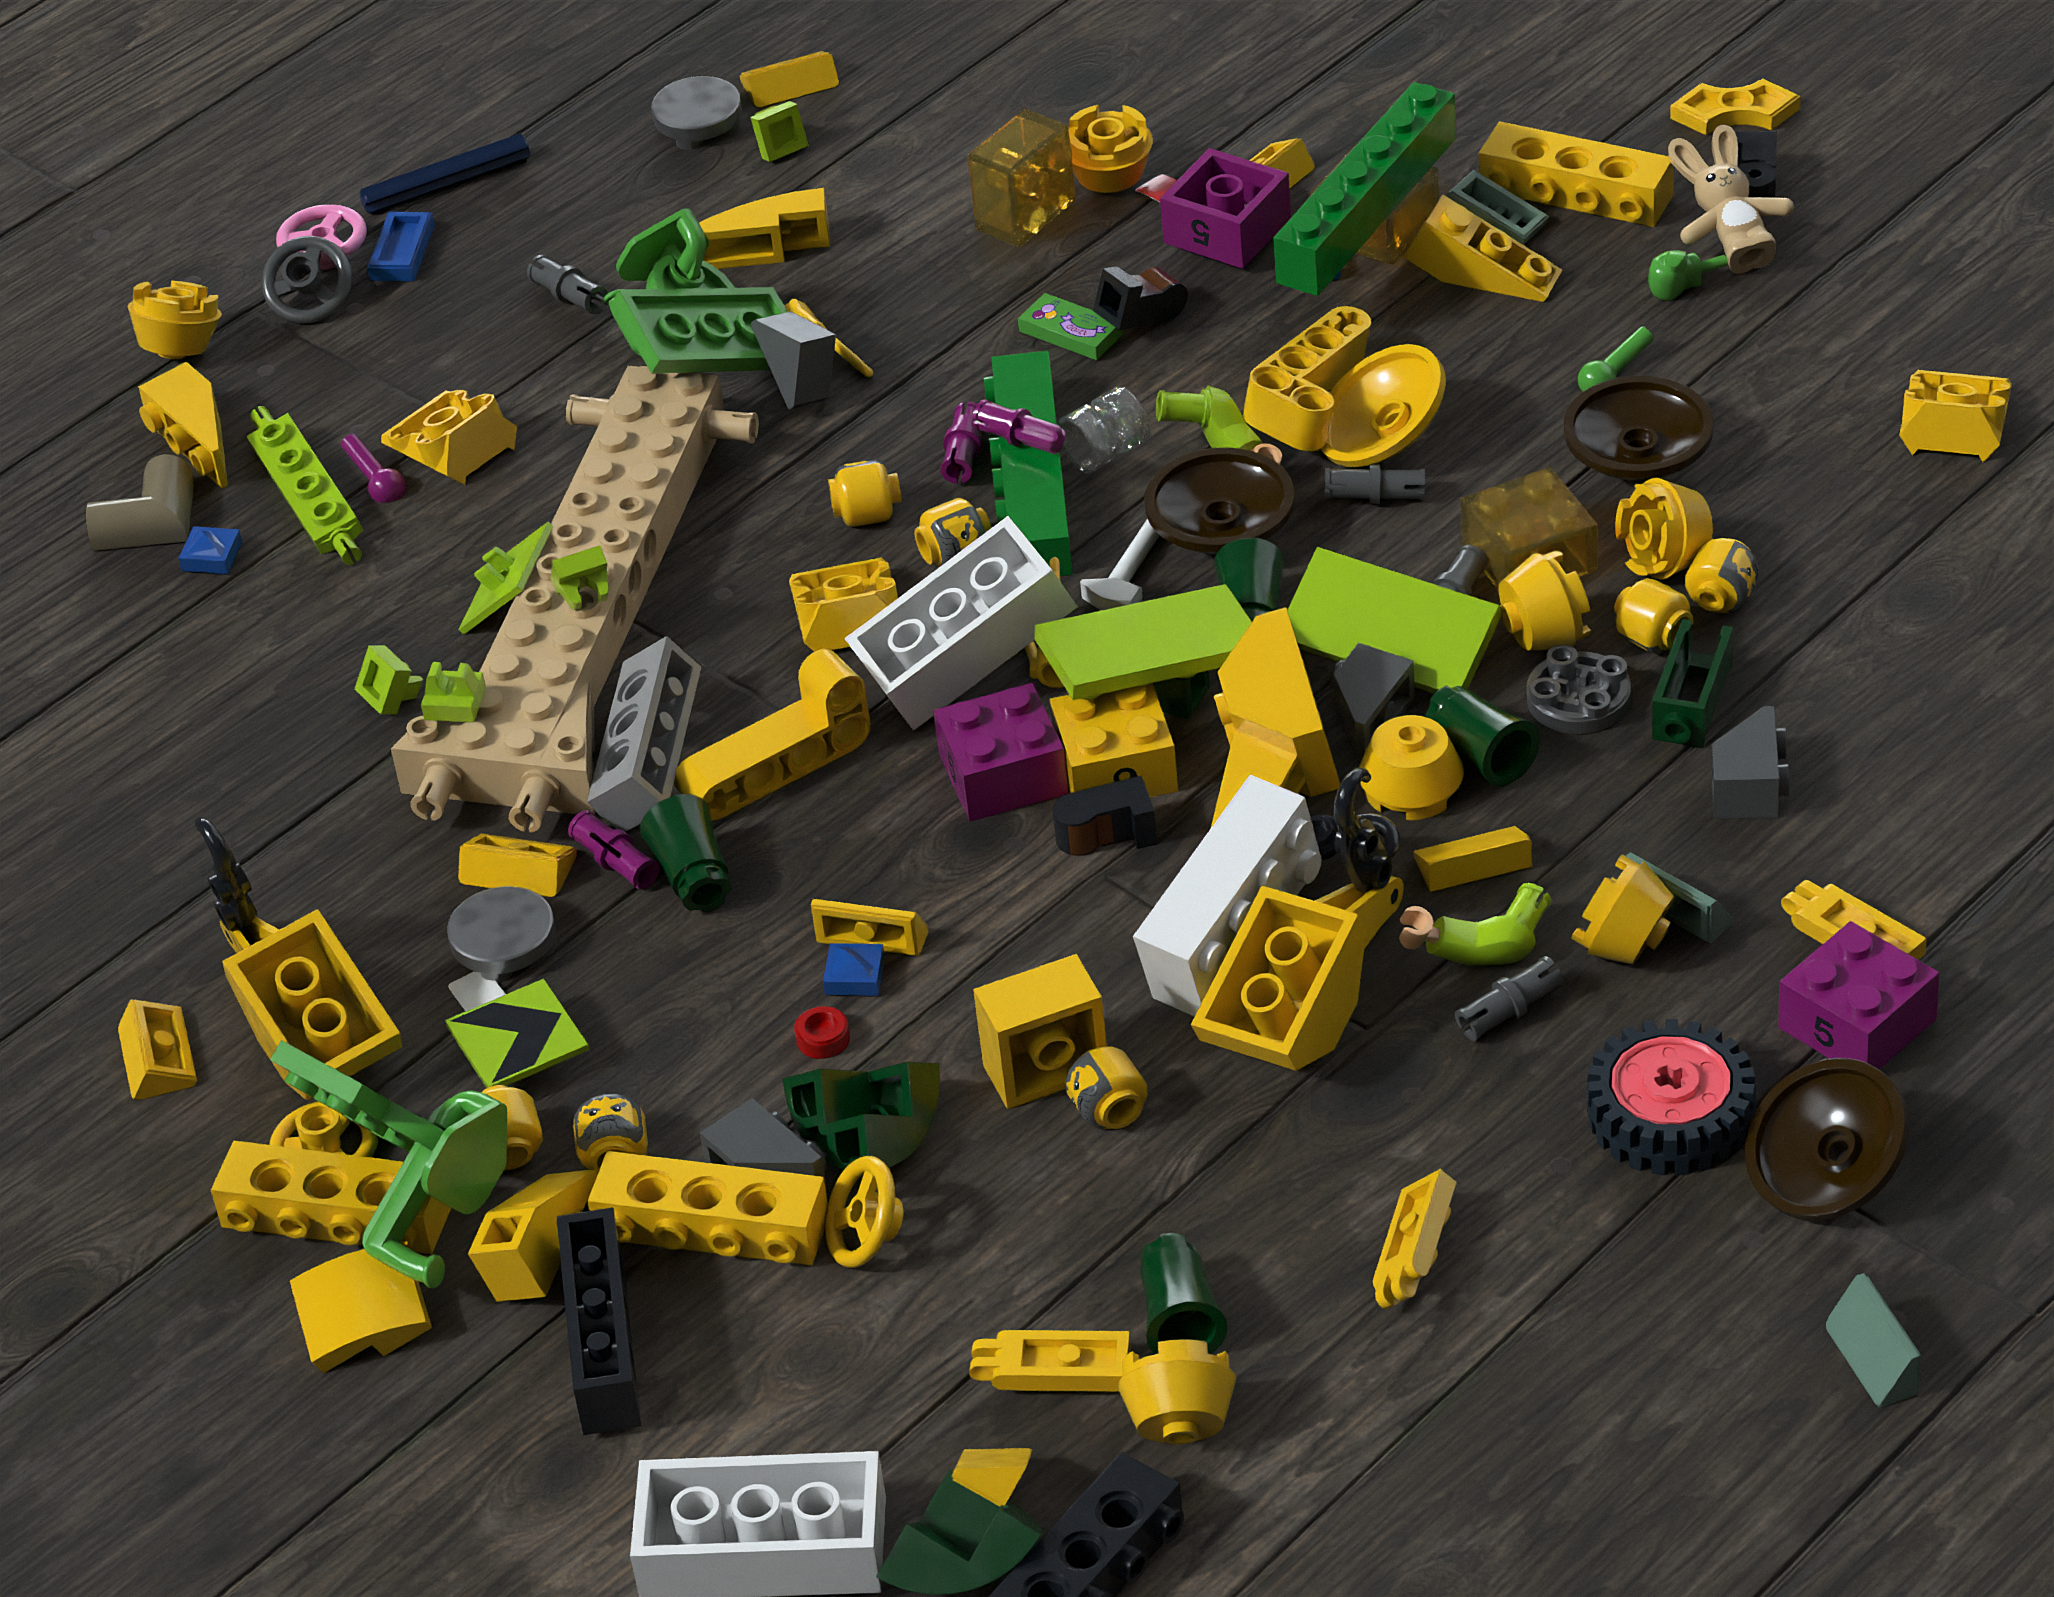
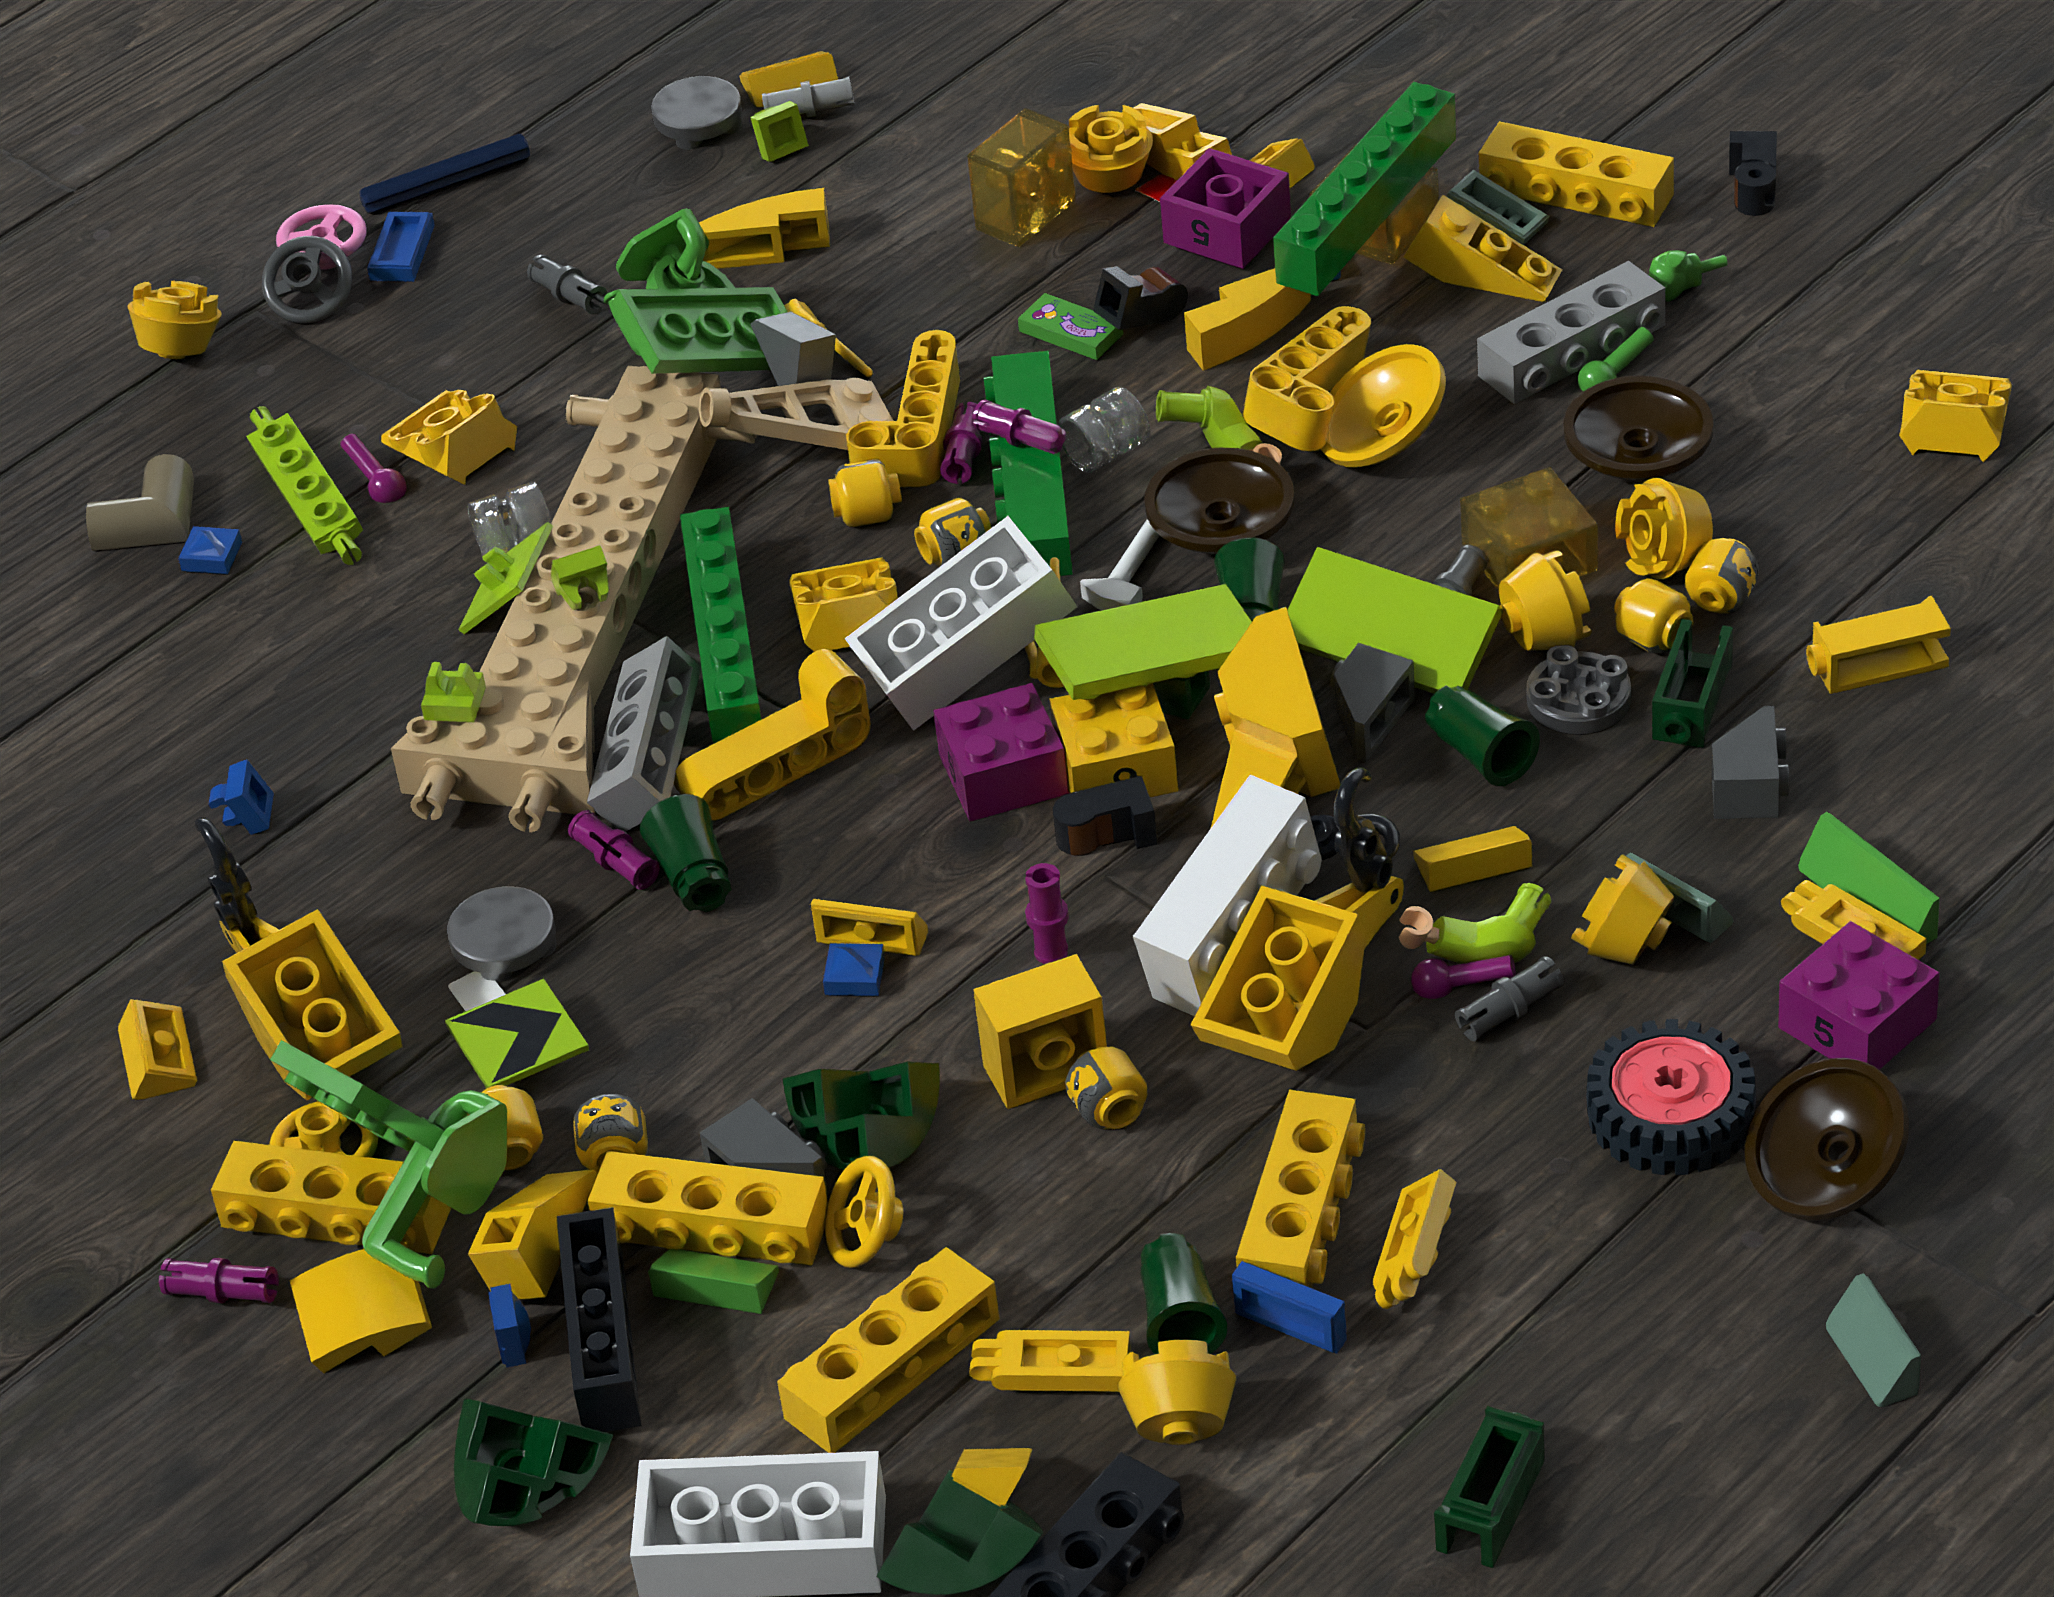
(186, 414): yellow slope -> none
(219, 1280): none -> magenta pin
(247, 798): none -> blue tile
(386, 680): lime tile -> none
(510, 1325): none -> blue tile
(515, 862): yellow slope -> none
(520, 1463): none -> dark green brick
(523, 508): none -> clear wheel
(713, 1280): none -> bright green slope
(720, 622): none -> green brick
(813, 97): none -> light grey pin
(822, 1032): red tile -> none
(849, 400): none -> tan plate
(888, 1350): none -> yellow brick
(926, 412): none -> yellow beam
(1046, 913): none -> magenta pin
(1177, 140): none -> yellow slope
(1241, 319): none -> yellow slope
(1289, 1307): none -> blue tile
(1302, 1186): none -> yellow brick
(1374, 484): dark grey pin -> none
(1411, 767): yellow cone -> none
(1436, 979): none -> magenta bar
(1506, 1435): none -> dark green window
(1570, 332): none -> light grey brick
(1724, 195): tan animal -> none
(1755, 105): yellow tile -> none
(1852, 864): none -> bright green slope
(1879, 647): none -> yellow window

